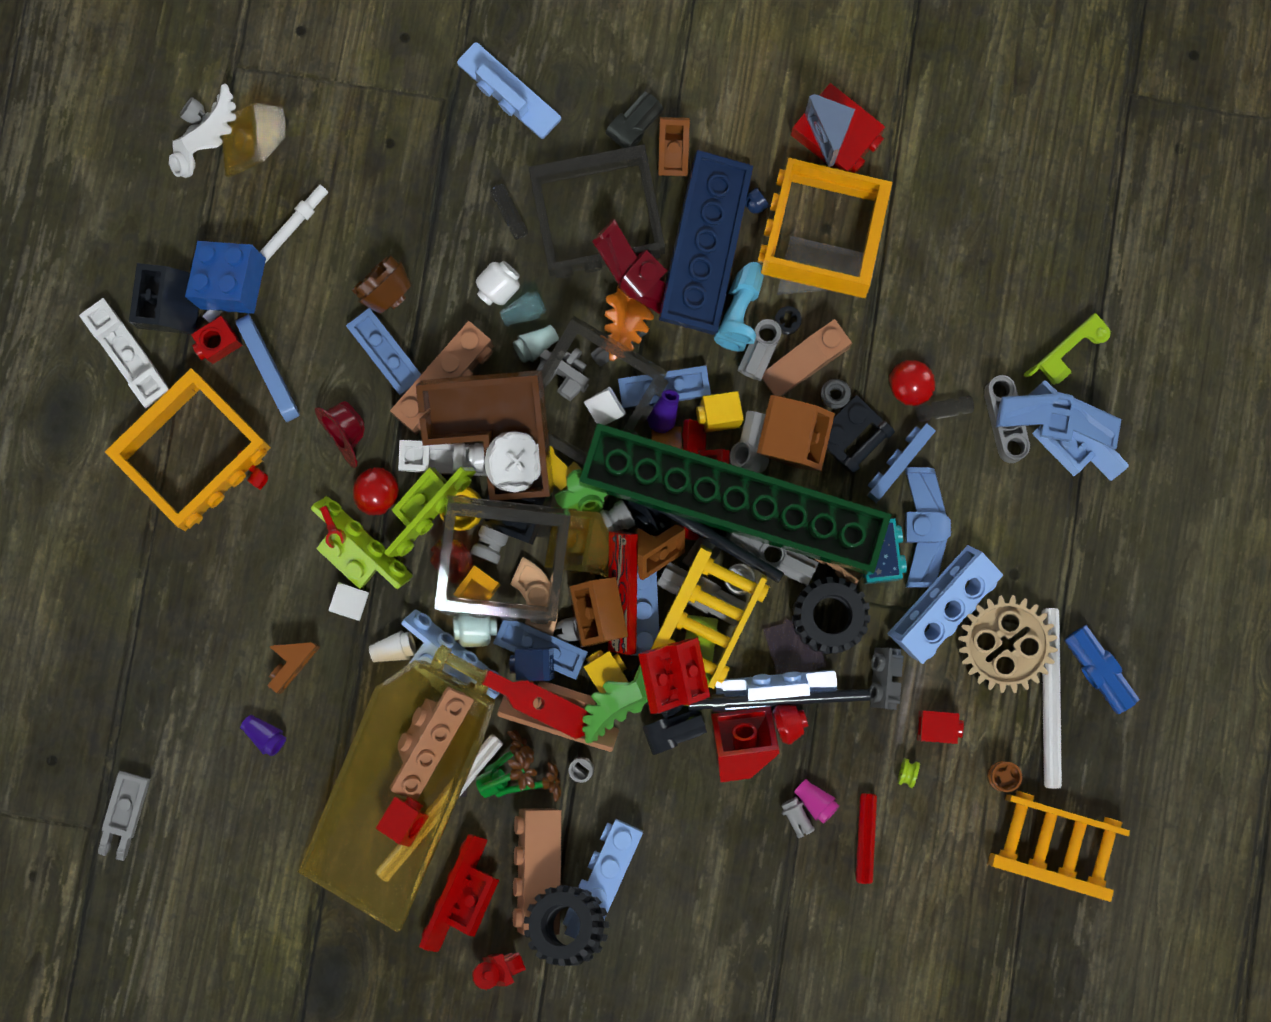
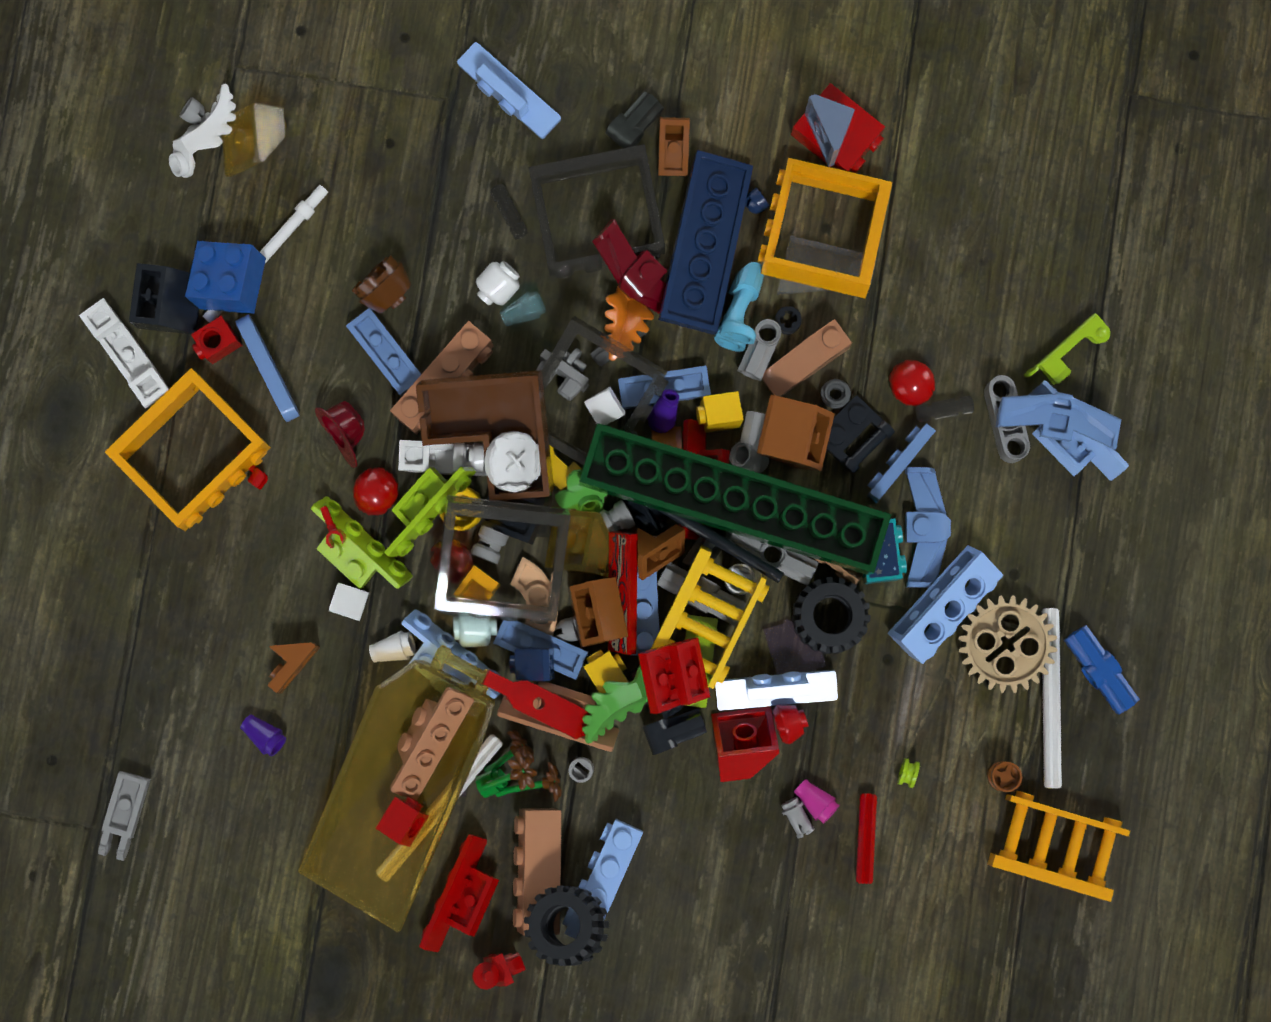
(532, 344): light aqua cone -> none
(719, 701): black bar -> none
(885, 664): dark grey hinge -> none
(939, 727): red brick -> none

